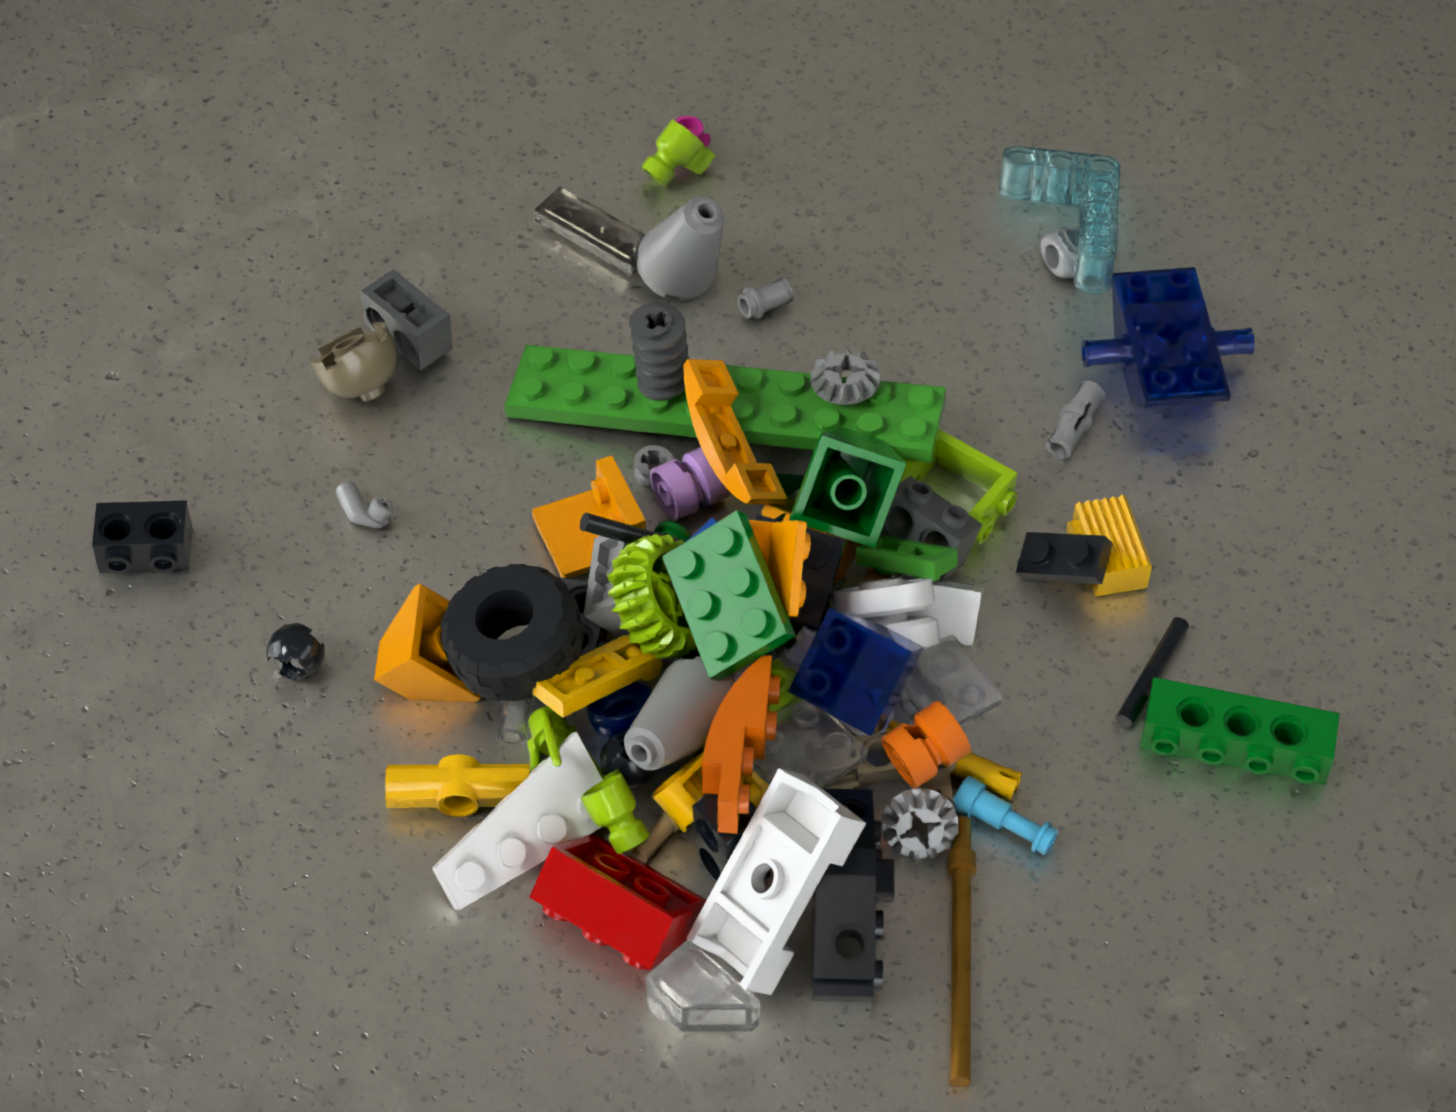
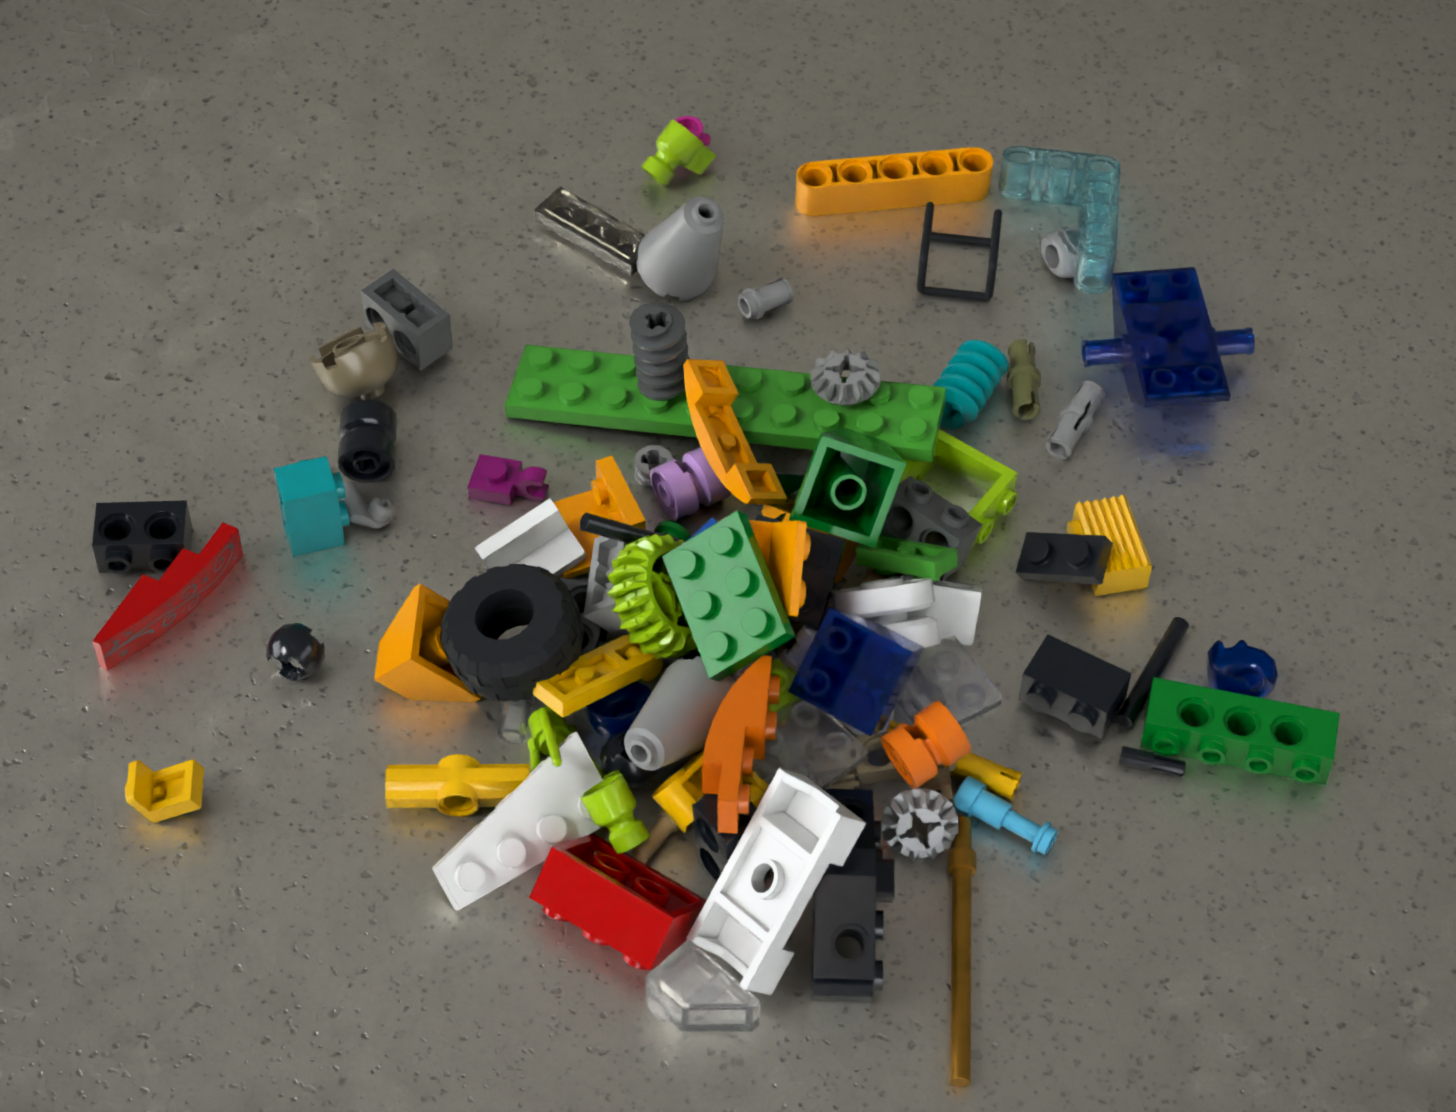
(159, 605): none -> red slope
(164, 791): none -> yellow bracket
(311, 505): none -> teal brick
(367, 441): none -> black wheel
(502, 479): none -> magenta plate
(534, 540): none -> white panel
(893, 181): none -> light orange beam
(928, 235): none -> black piece
(970, 381): none -> teal piece
(1024, 379): none -> olive pin
(1074, 686): none -> black brick
(1149, 761): none -> black pin
(1241, 669): none -> clear blue hair

